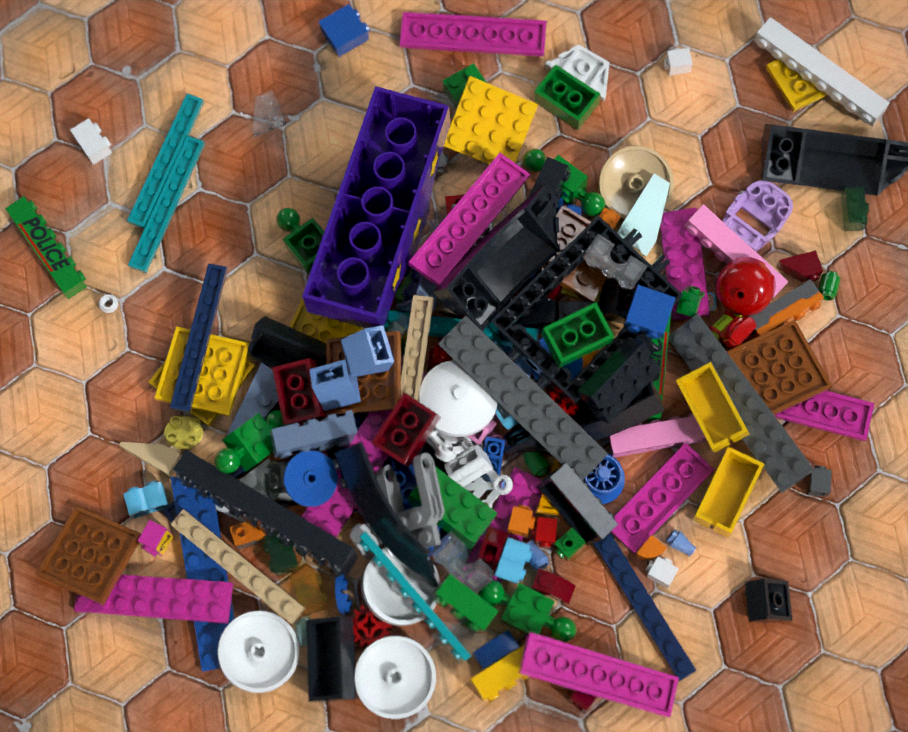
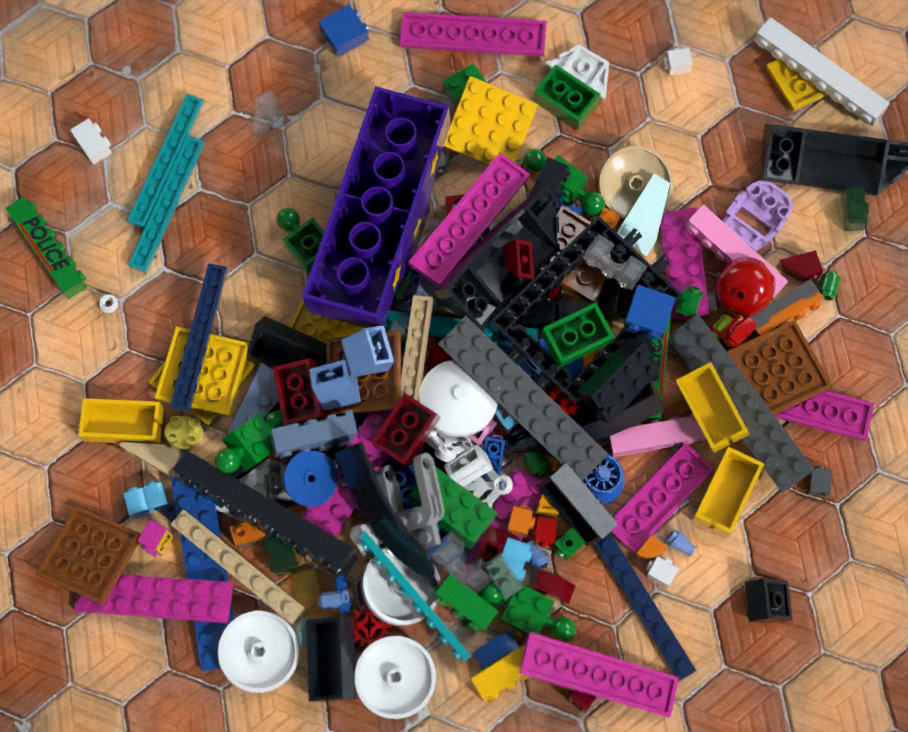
(121, 421): none -> yellow piece
(331, 600): none -> medium blue cone
(503, 576): none -> sand green plate
(519, 258): none -> dark red slope

